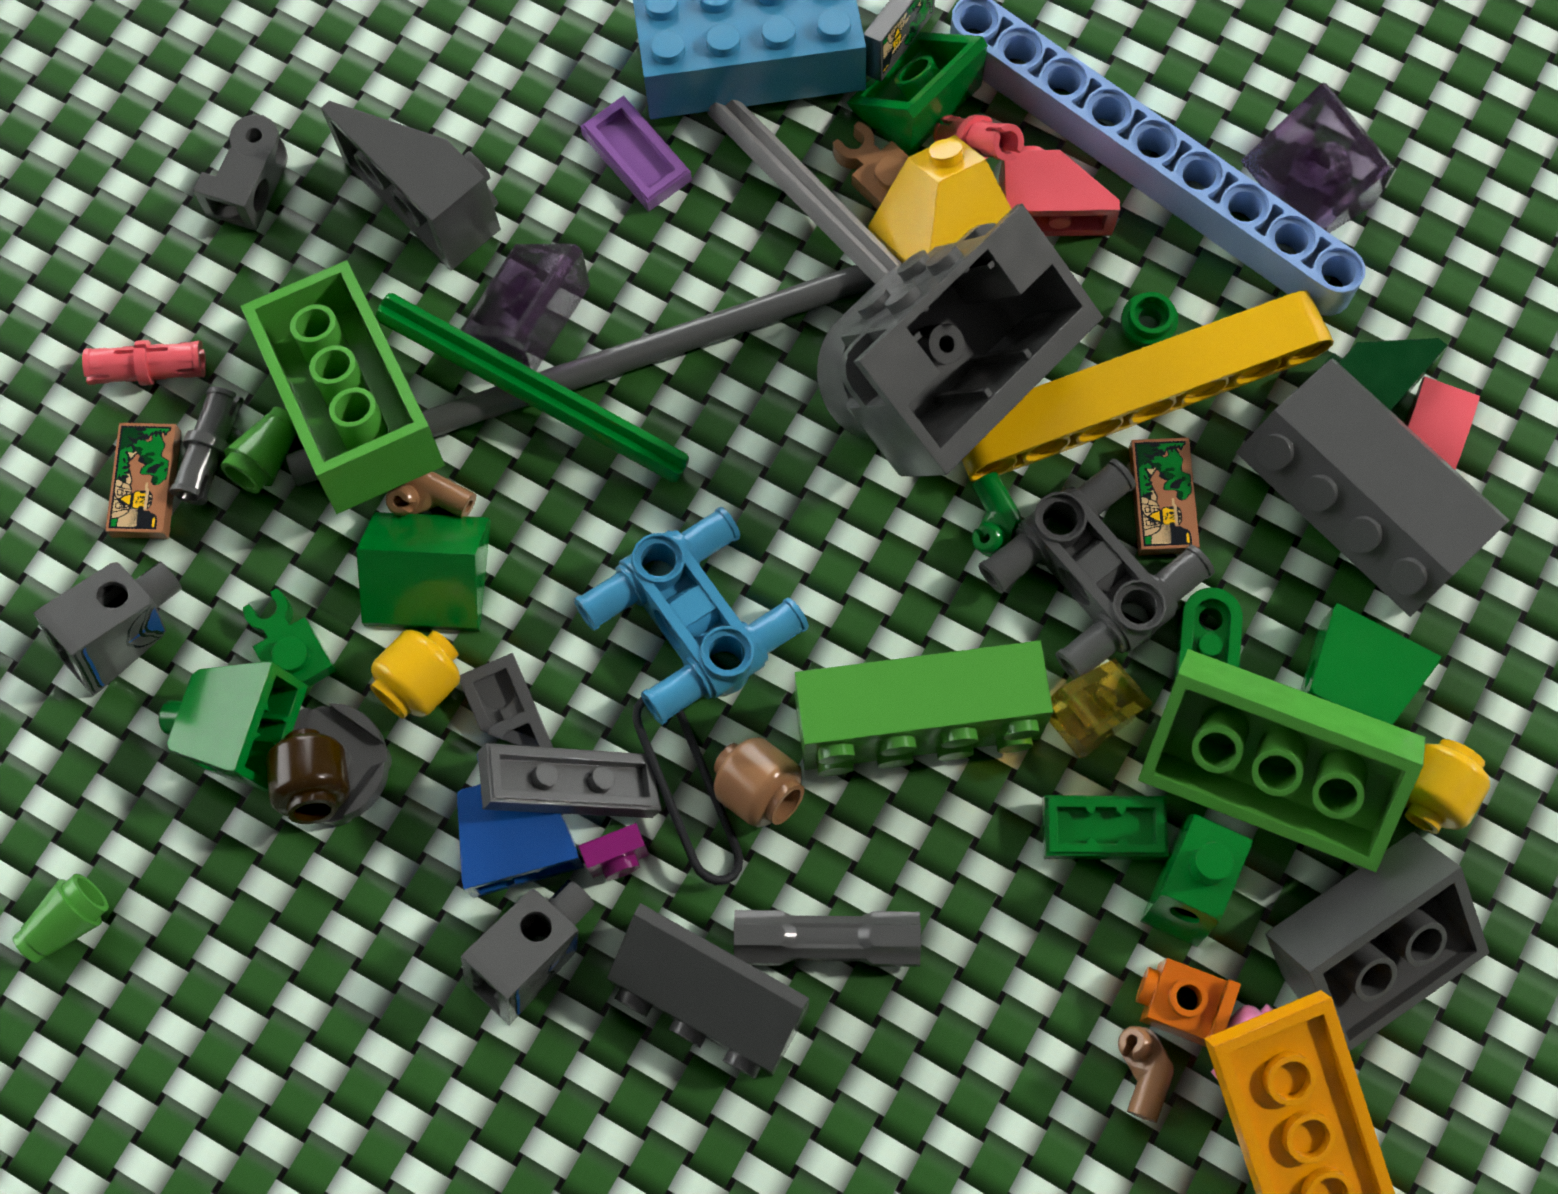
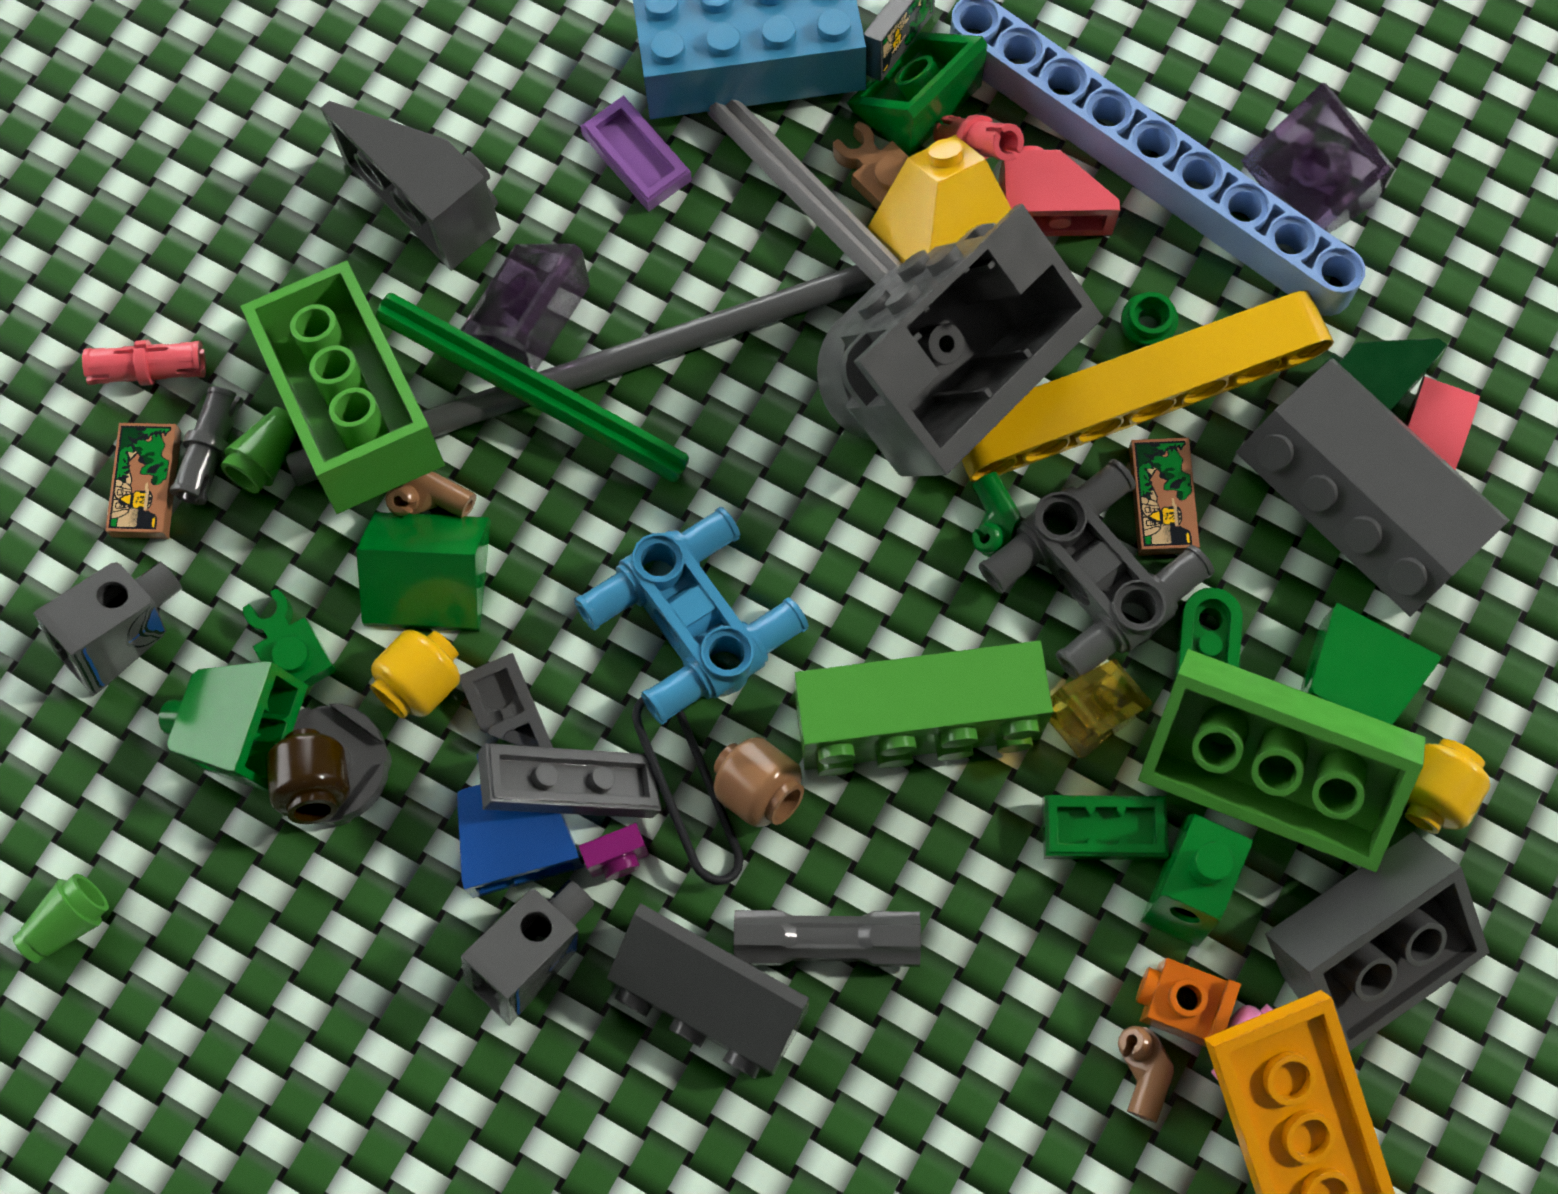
(246, 175): dark grey leg -> none

